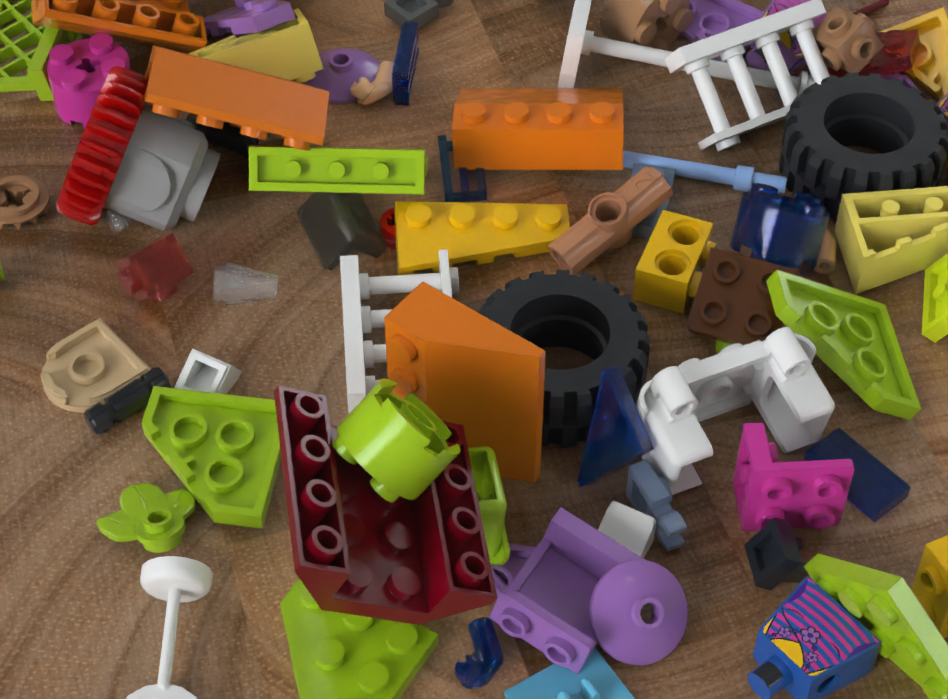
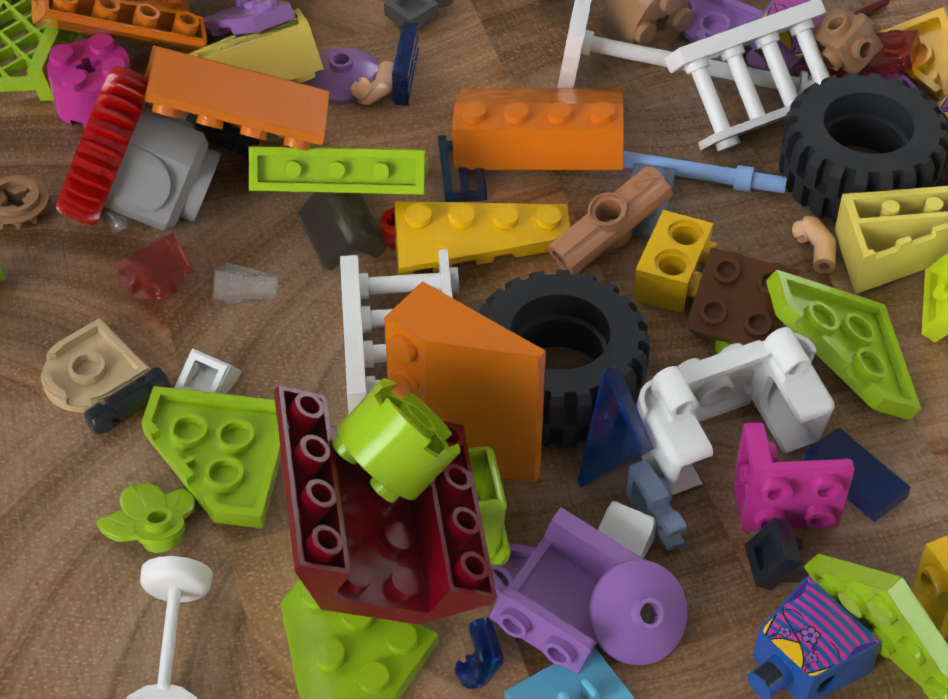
(780, 226): clear blue brick -> none

